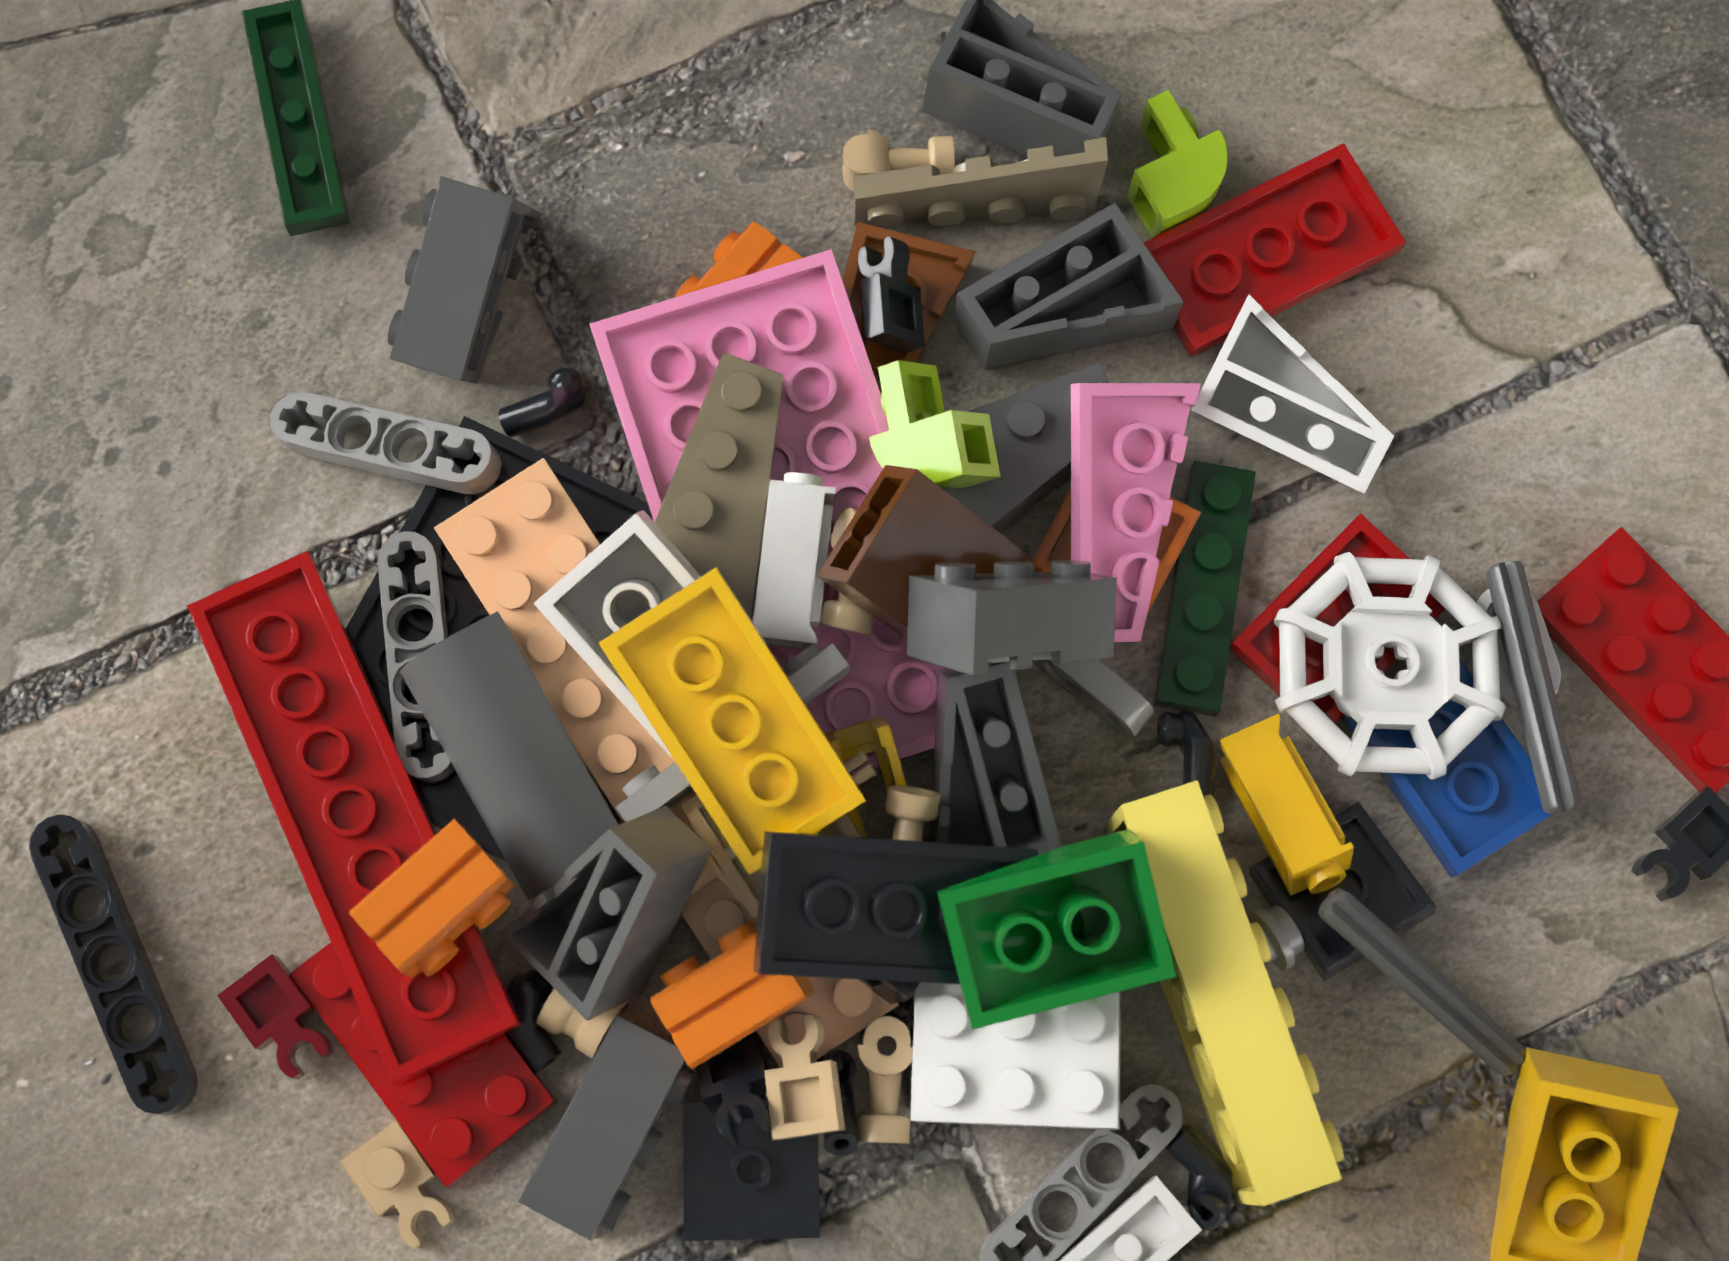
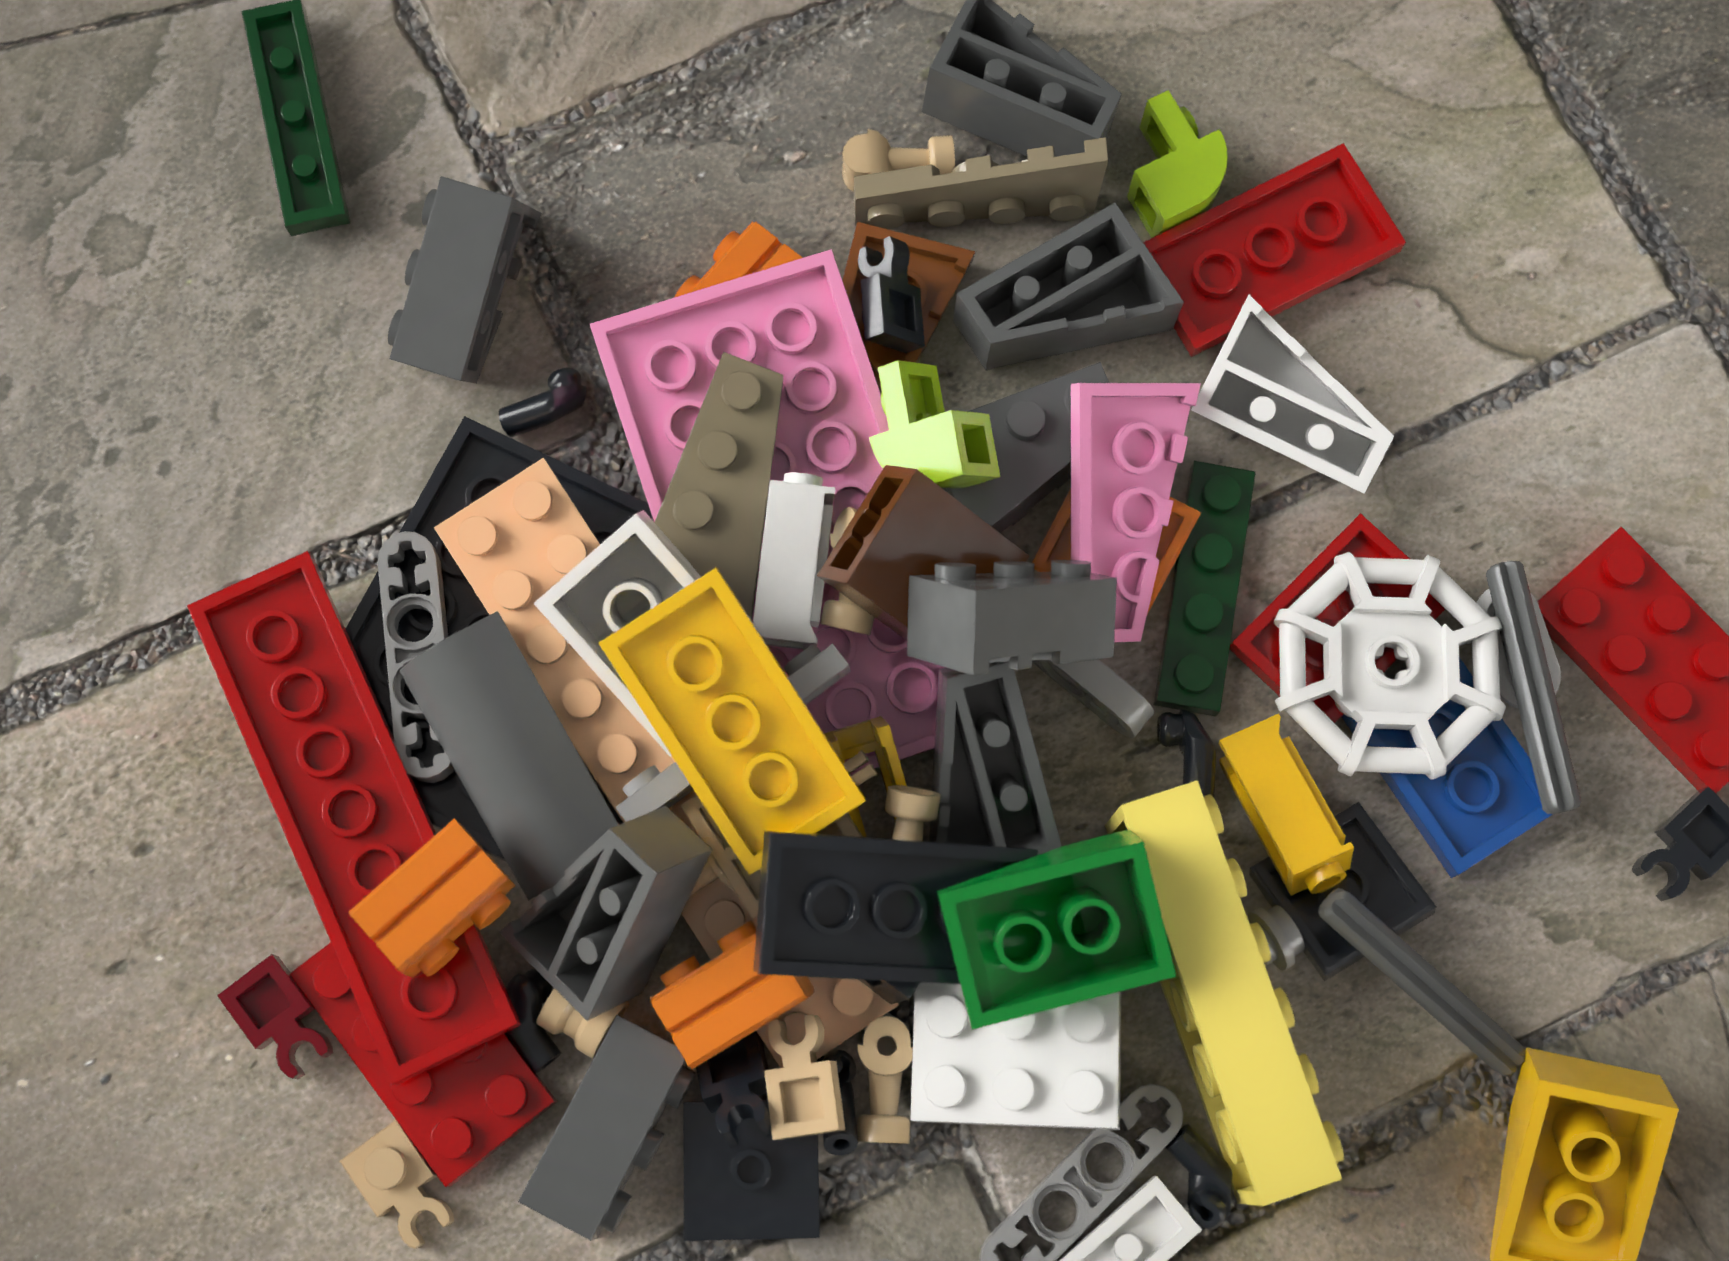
(137, 985): black beam -> none
(387, 436): light grey beam -> none

